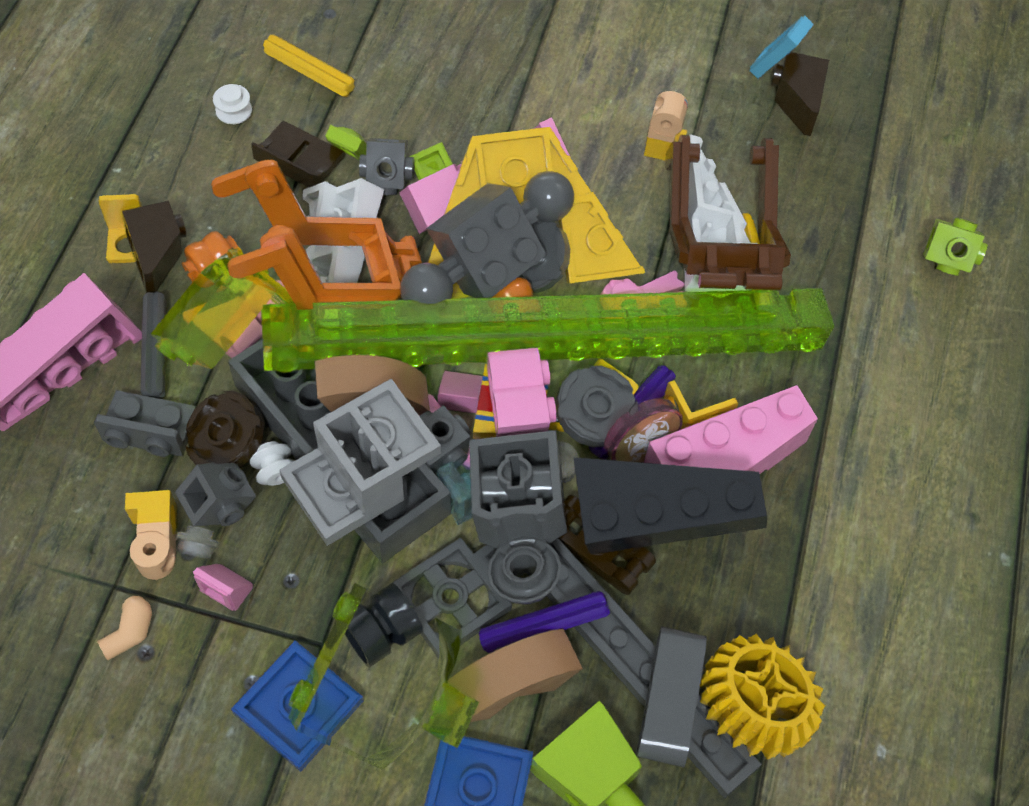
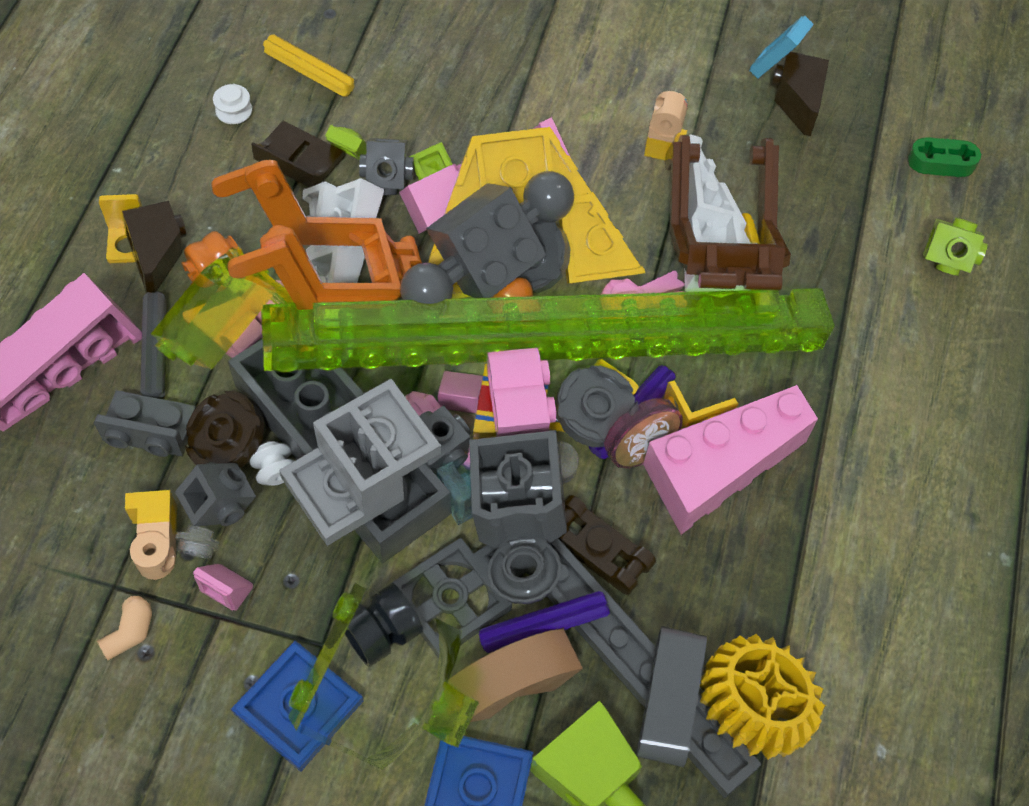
(350, 376): medium nougat brick -> none
(661, 503): black wedge -> none
(944, 157): none -> green beam

